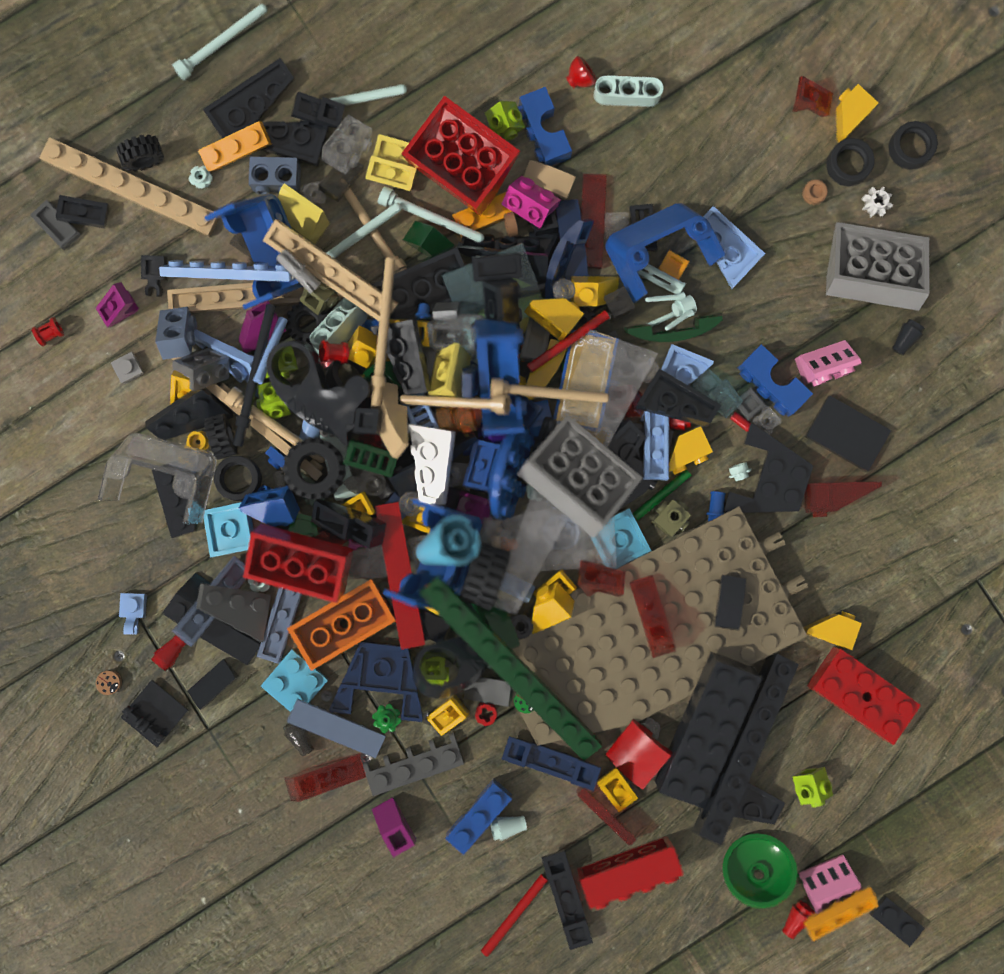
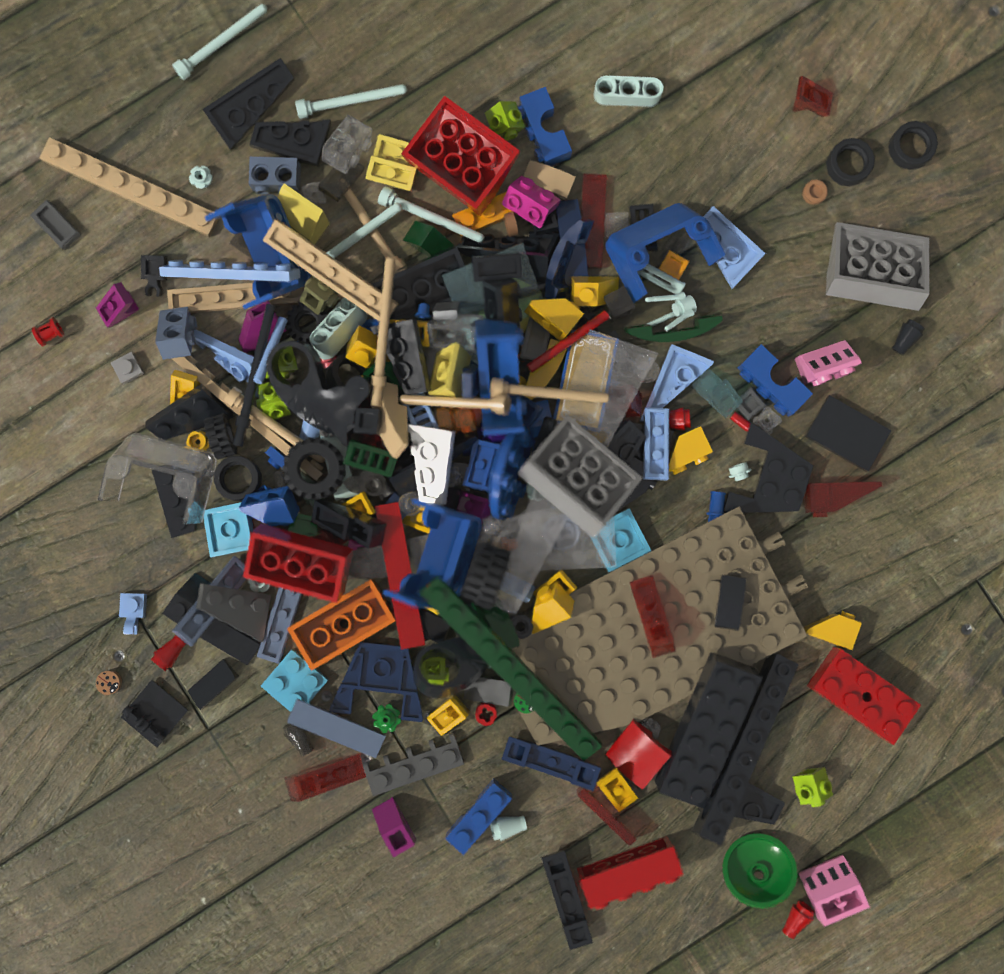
(82, 211): black plate -> none
(140, 153): black tyre -> none
(203, 368): flat silver bracket -> none
(235, 146): light orange plate -> none
(298, 271): light grey axle -> none
(317, 111): black slope -> none
(332, 351): red bush -> none
(449, 543): medium azure cone -> none
(514, 915): red bar -> none
(567, 287): clear plate -> none
(580, 73): red brick -> none
(601, 579): clear red slope -> none
(661, 495): green bar -> none
(664, 521): olive brick -> none
(677, 400): black wing -> none
(841, 913): light orange plate -> none
(852, 110): yellow slope -> none
(881, 196): white gear -> none
(897, 921): black plate -> none

